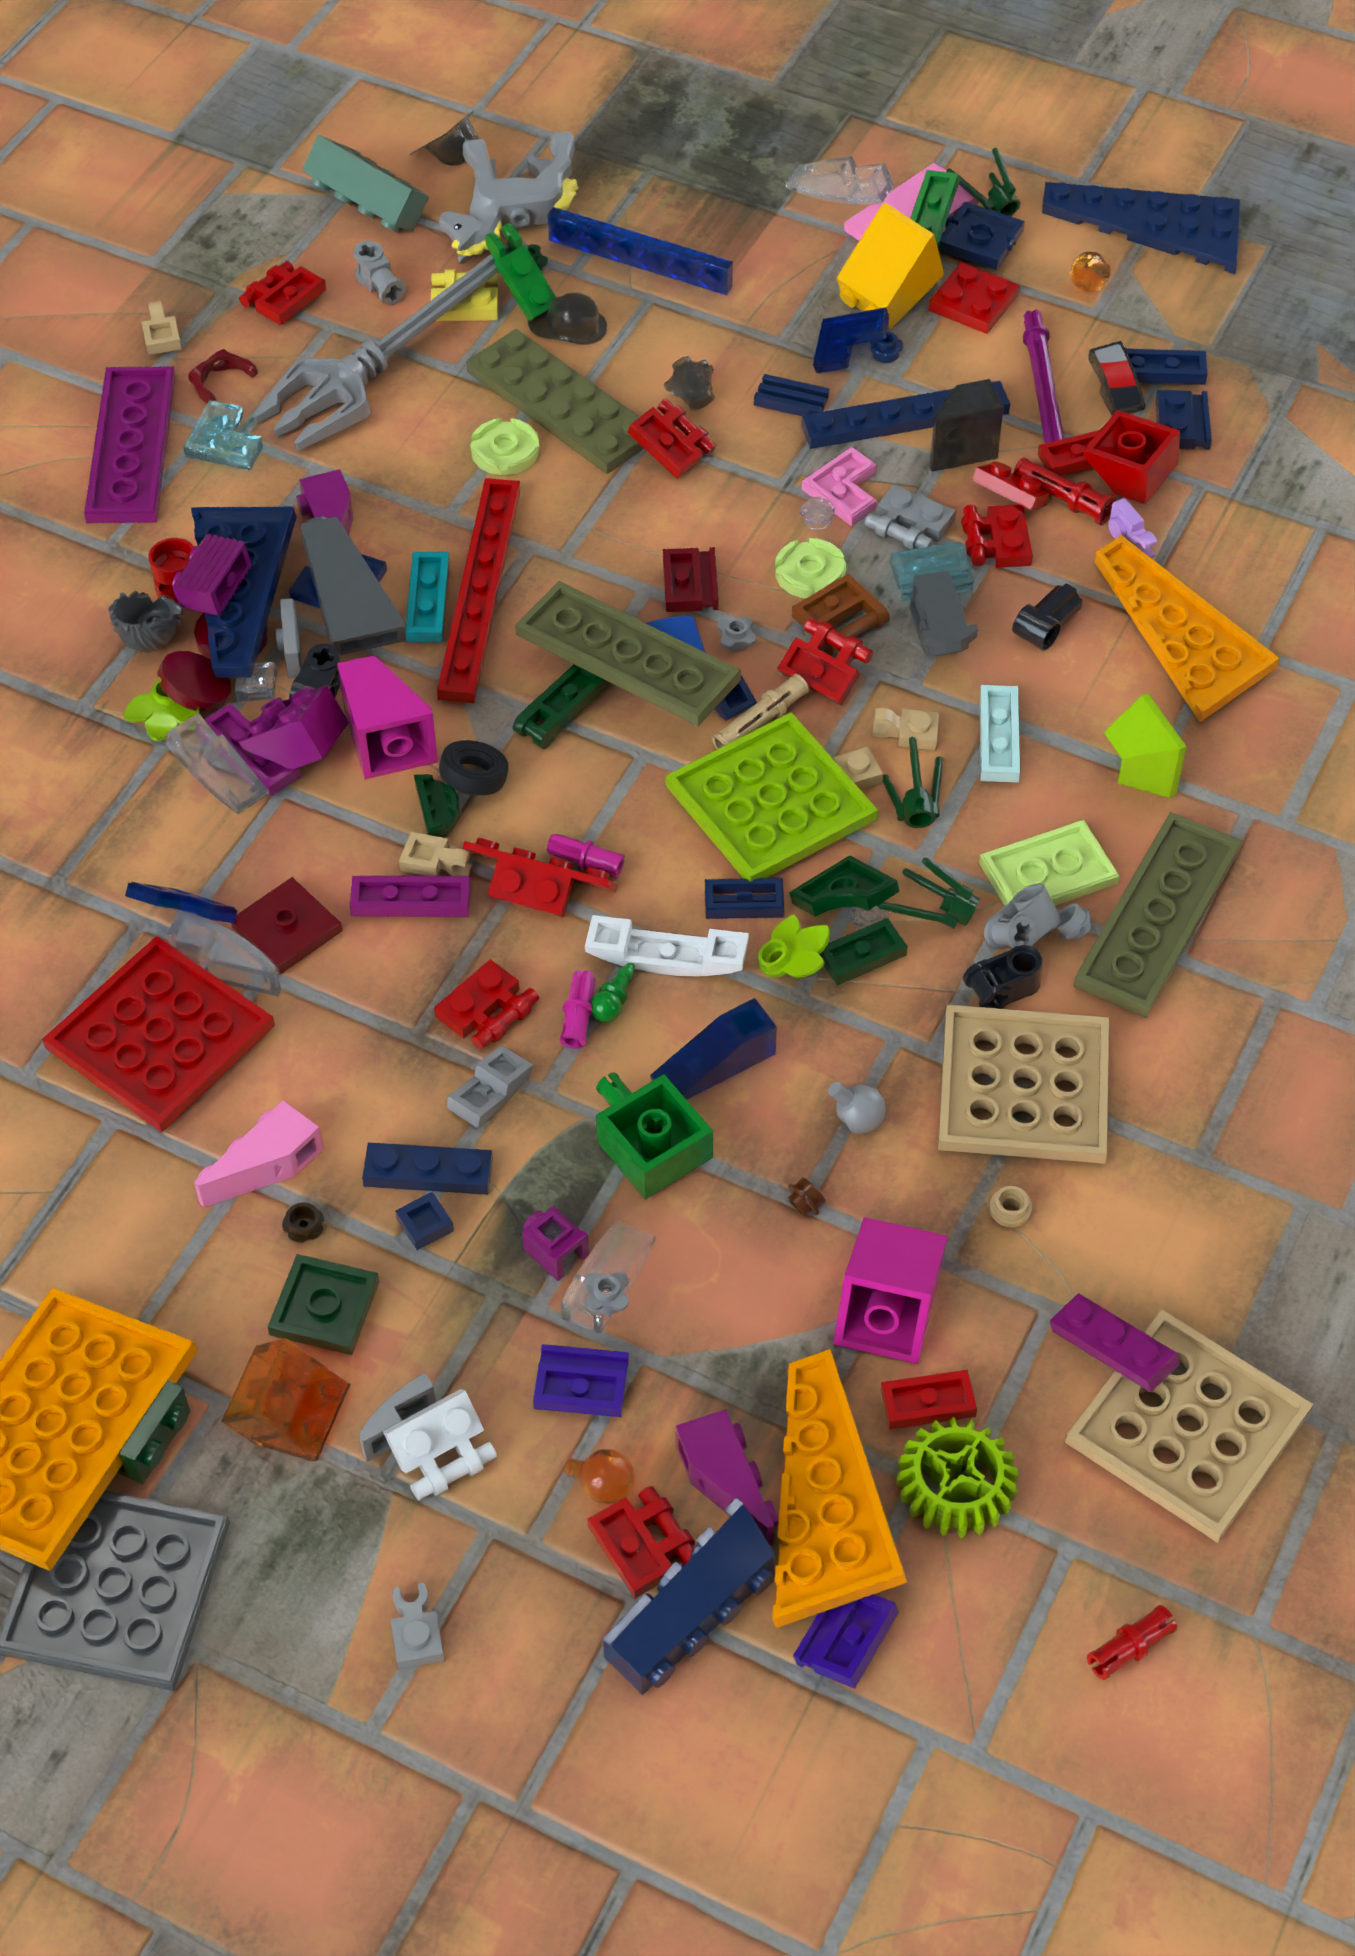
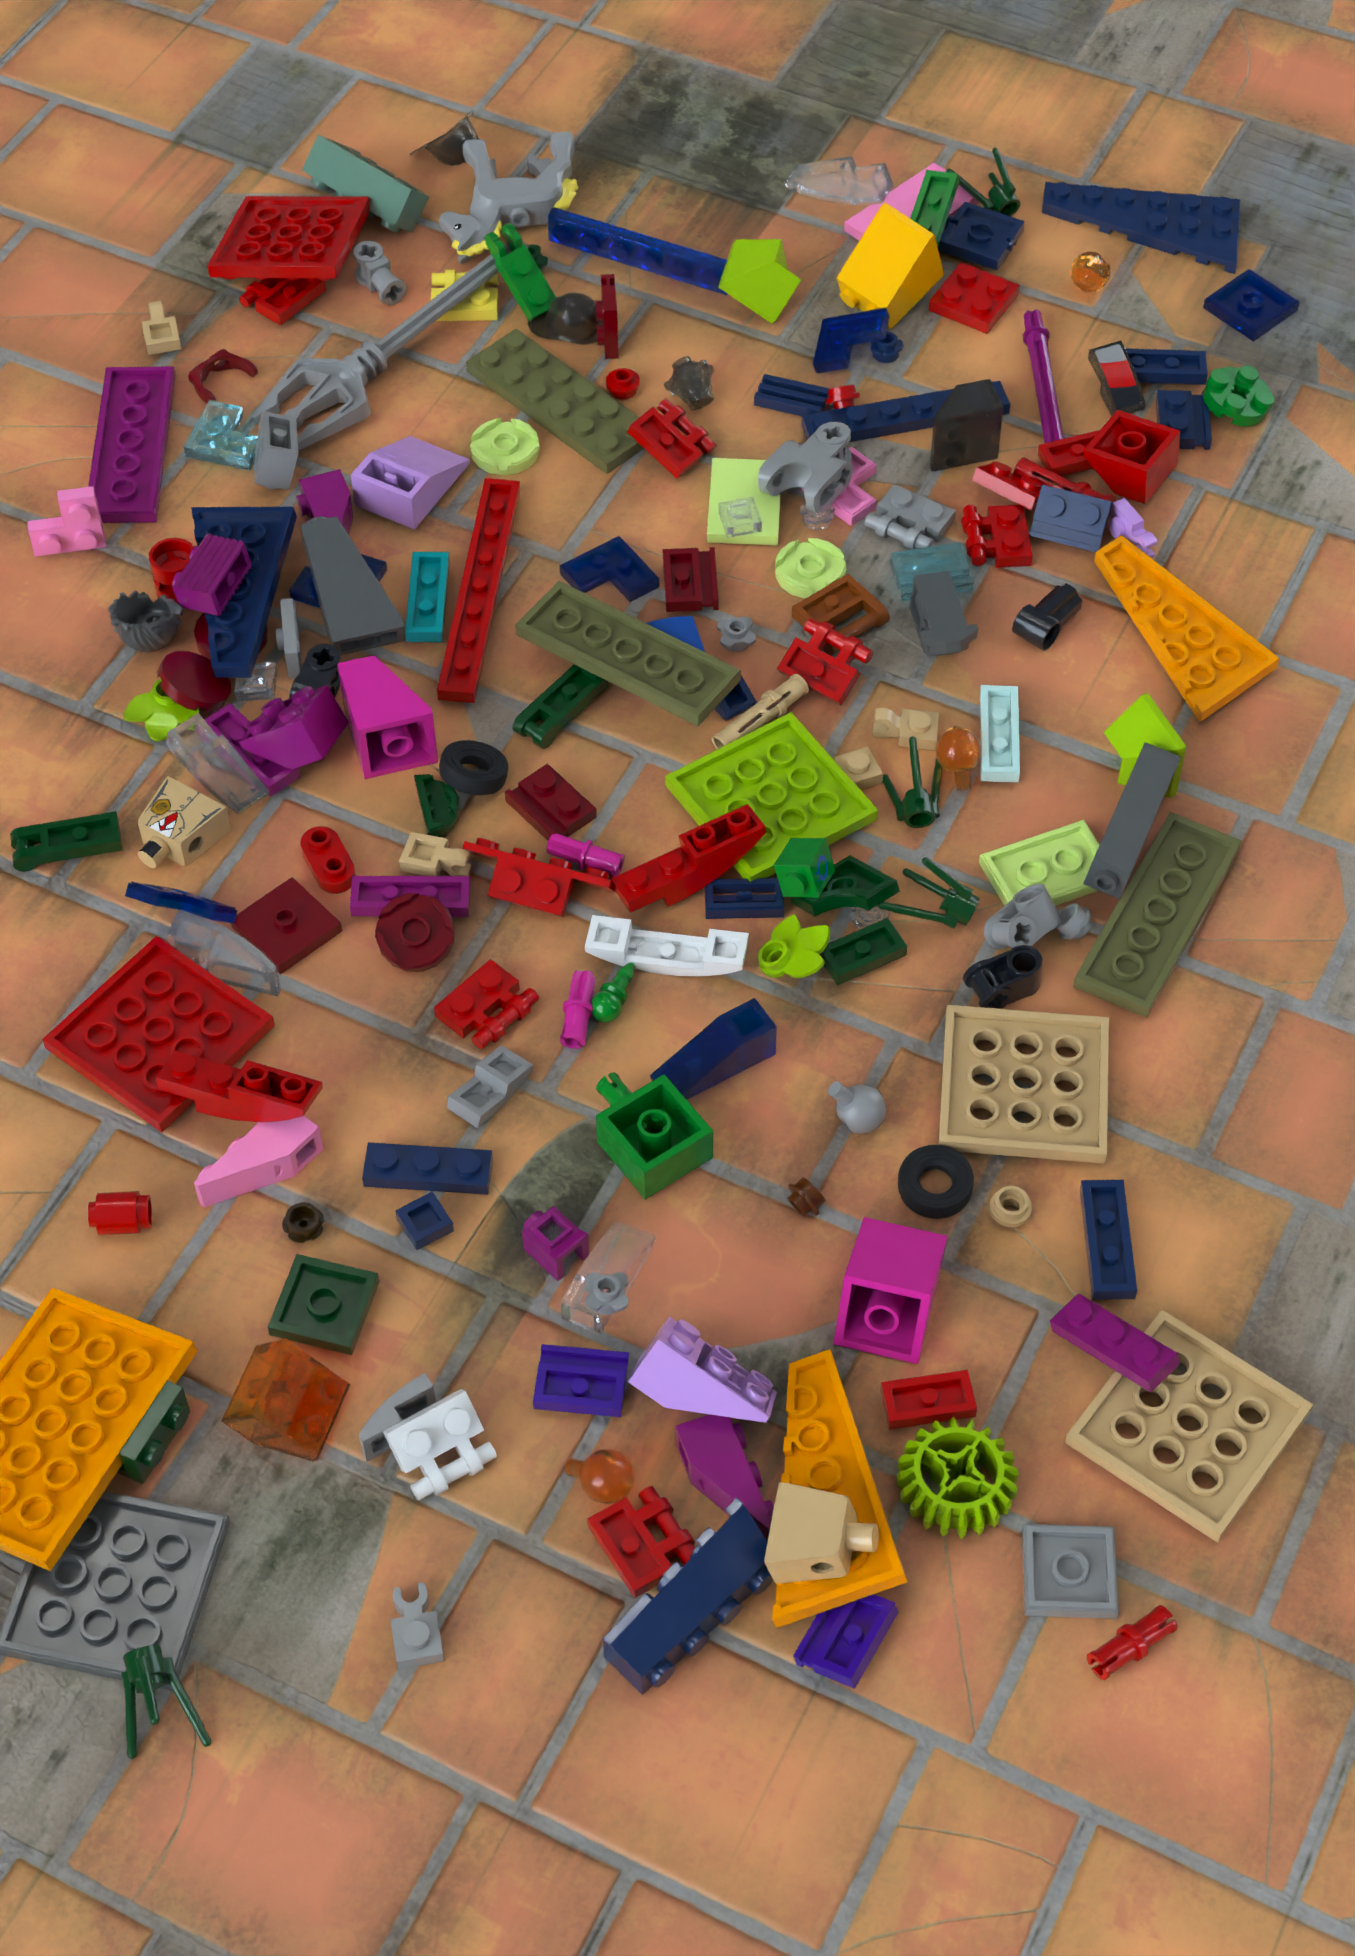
(65, 840): none -> dark green plate
(77, 528): none -> bright pink plate
(120, 1213): none -> red brick
(146, 1672): none -> dark green plant
(180, 824): none -> tan torso
(237, 1094): none -> red slope
(275, 451): none -> light grey slope
(290, 237): none -> red plate
(326, 856): none -> red plate
(405, 479): none -> lavender slope
(415, 932): none -> dark red tile
(550, 803): none -> dark red plate
(607, 313): none -> dark red plate
(614, 563): none -> clear blue tile
(622, 383): none -> red plate
(695, 1377): none -> lavender slope
(701, 859): none -> red slope
(737, 480): none -> yellowish green tile
(740, 517): none -> clear plate
(759, 276): none -> lime slope
(804, 867): none -> green brick
(814, 1535): none -> tan torso
(818, 466): none -> light grey piece
(842, 396): none -> red plate
(931, 1204): none -> black tyre
(959, 753): none -> clear orange piece
(1069, 1571): none -> light grey tile
(1070, 518): none -> dark blue plate
(1108, 1240): none -> dark blue plate
(1132, 820): none -> dark grey slope
(1238, 395): none -> green plate
(1251, 304): none -> clear blue tile

